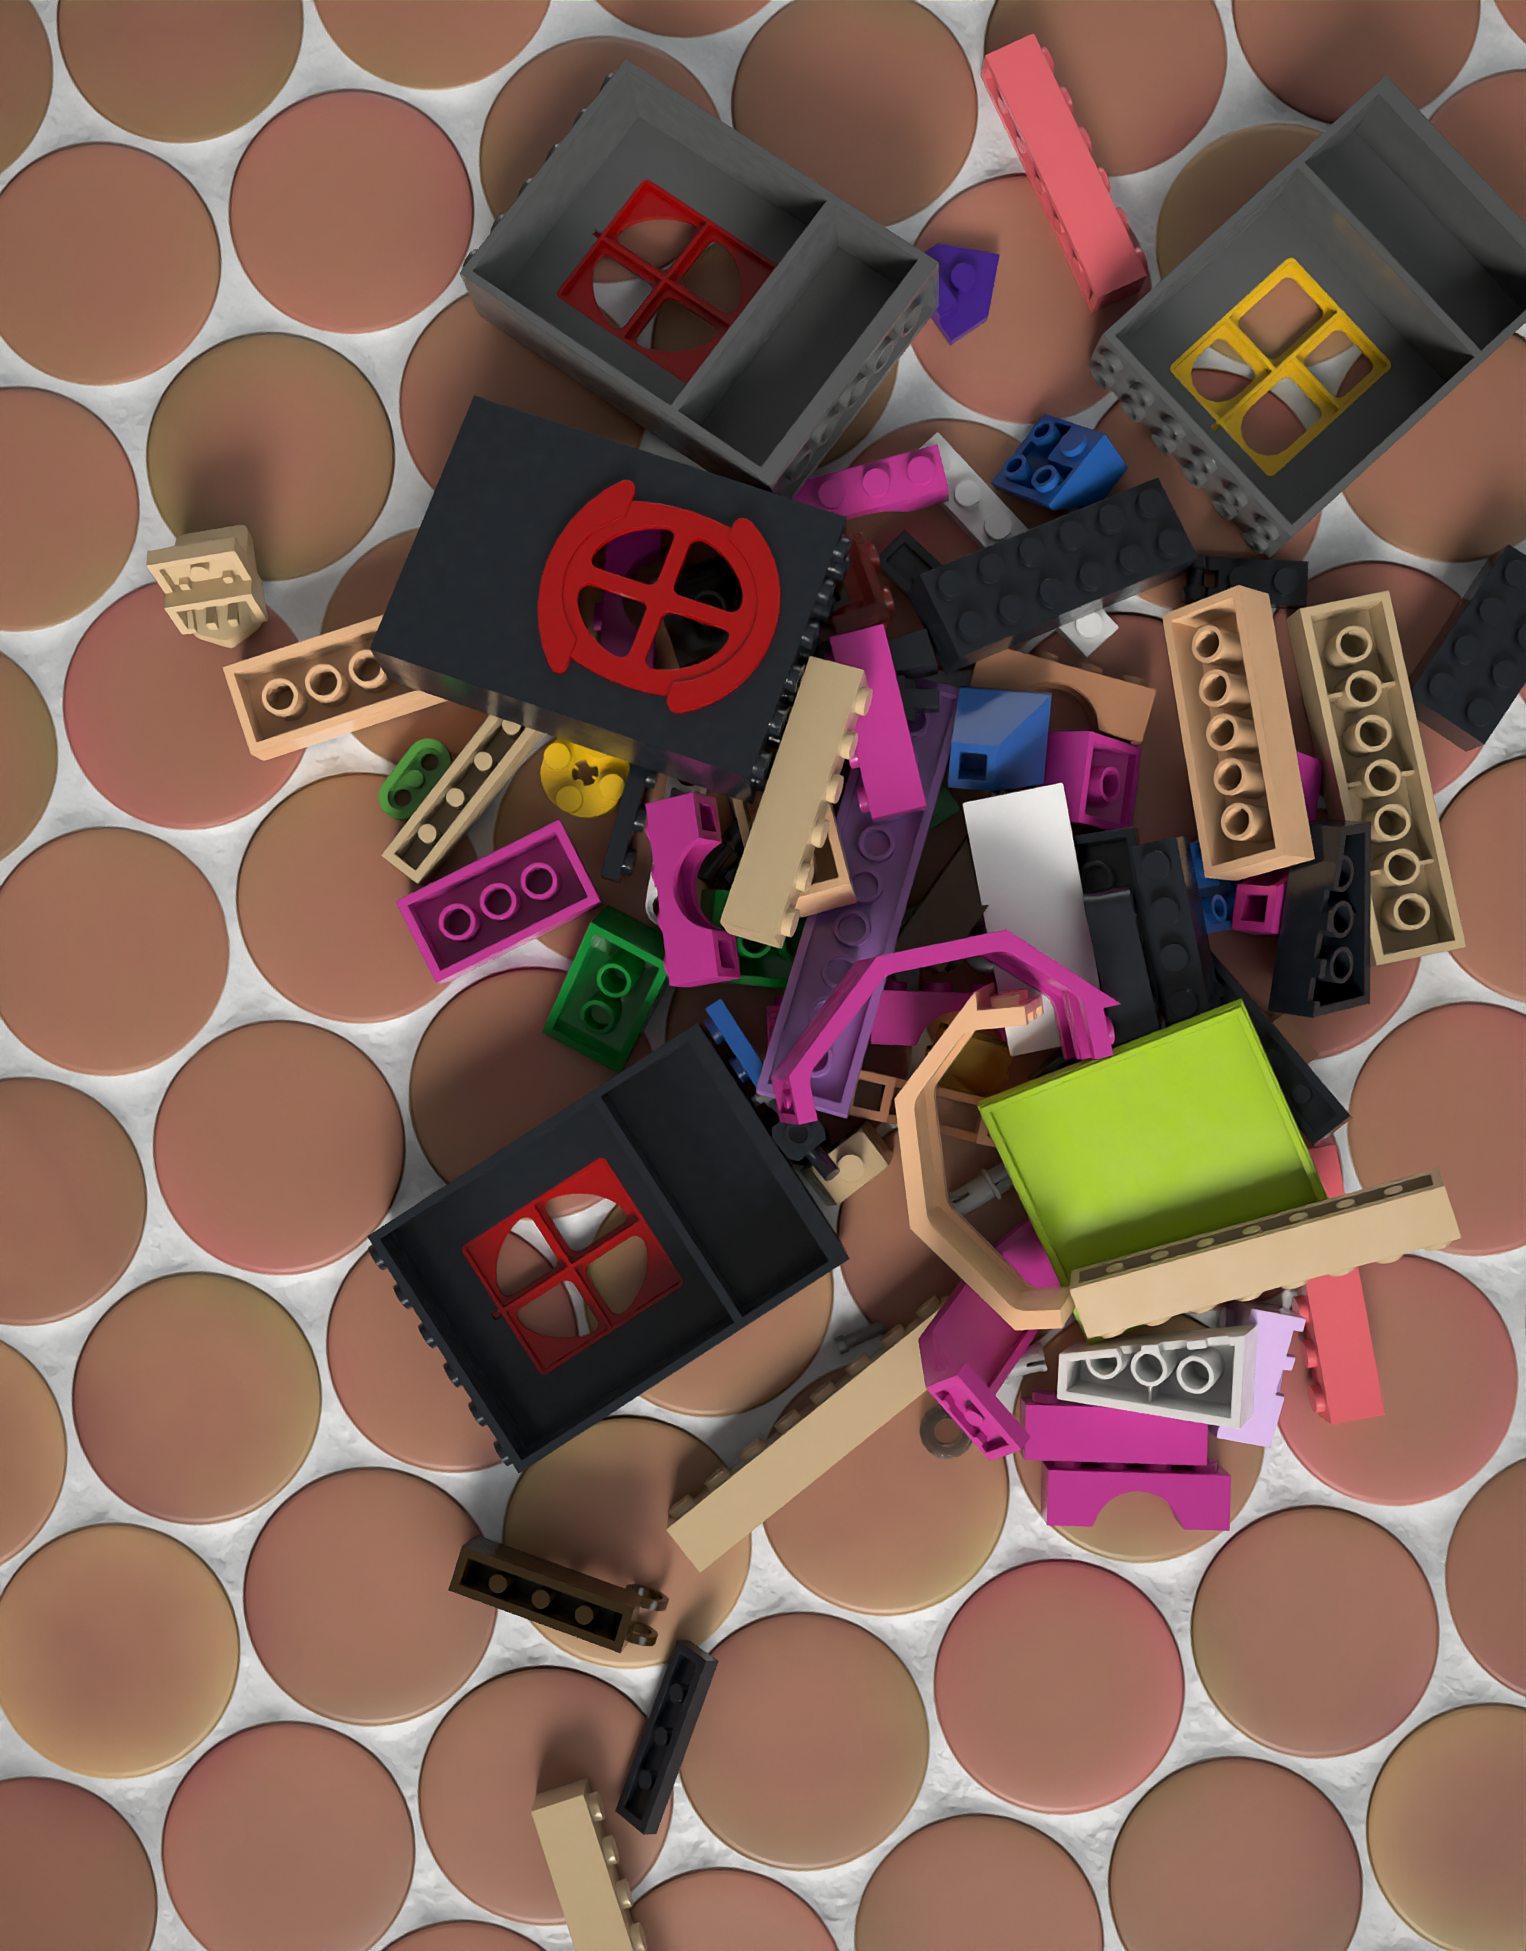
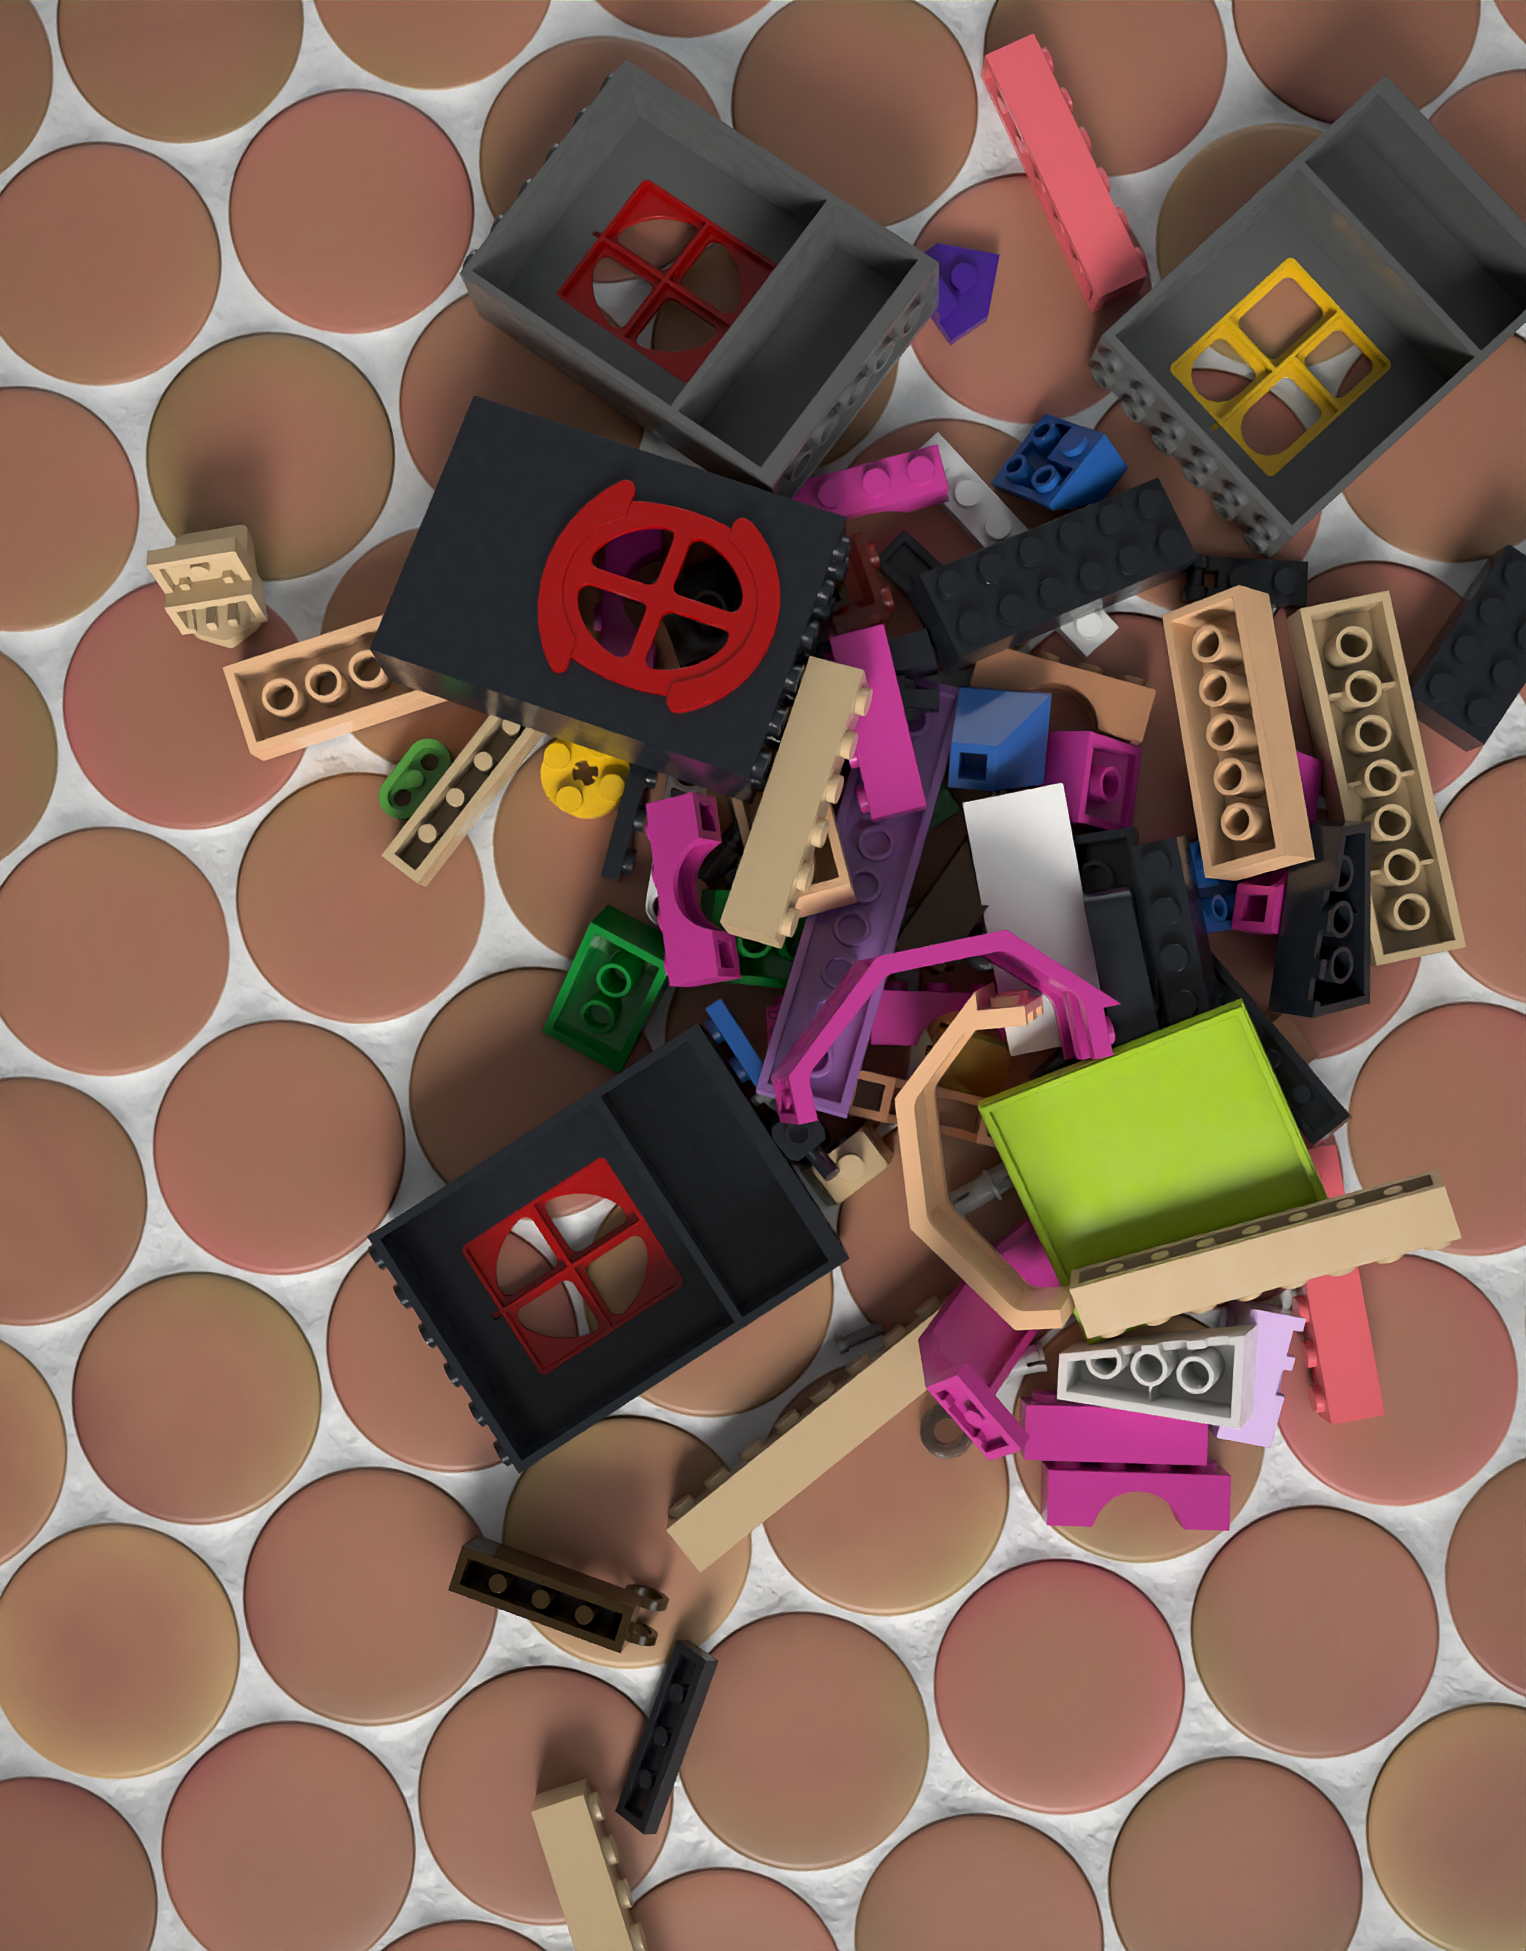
(499, 902): dark pink brick -> none

